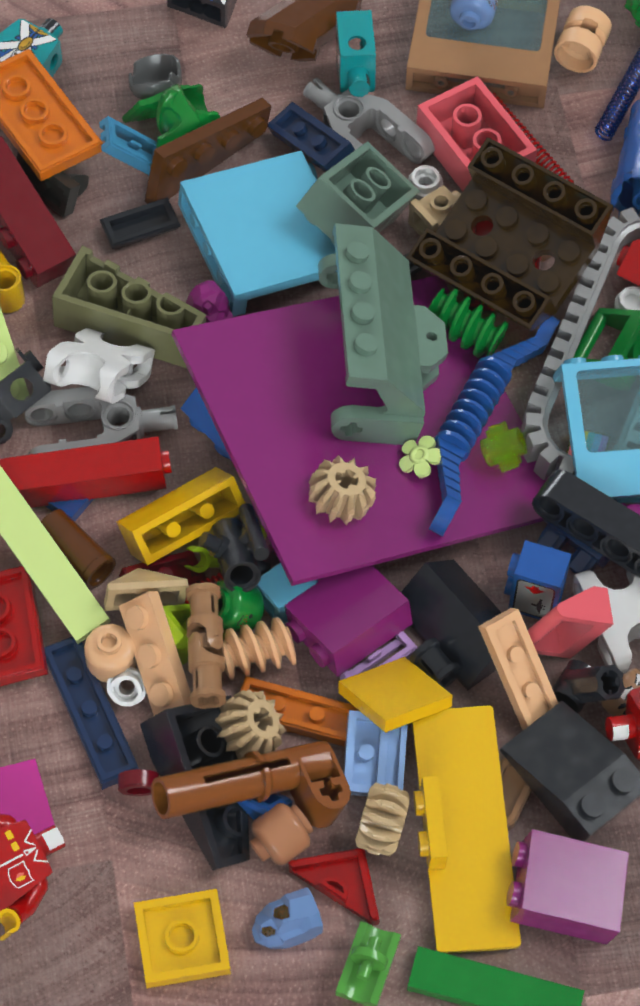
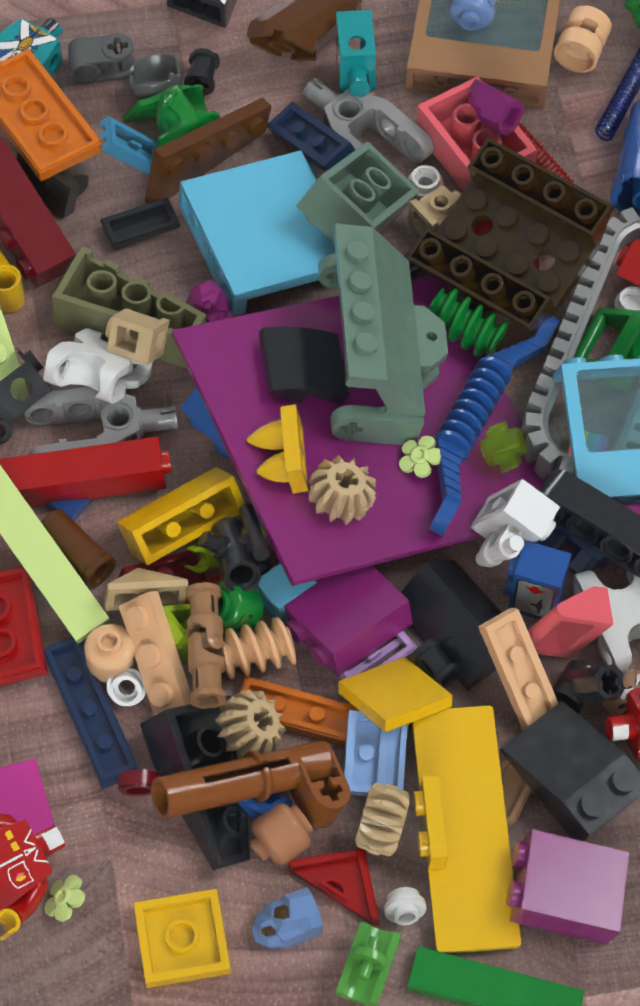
(65, 897): none -> yellowish green plant
(97, 58): none -> dark grey piece
(139, 347): none -> tan brick
(202, 69): none -> black bush
(286, 436): none -> yellow tile
(303, 364): none -> black slope
(404, 906): none -> white plate
(495, 107): none -> magenta rock
(510, 519): none -> white brick

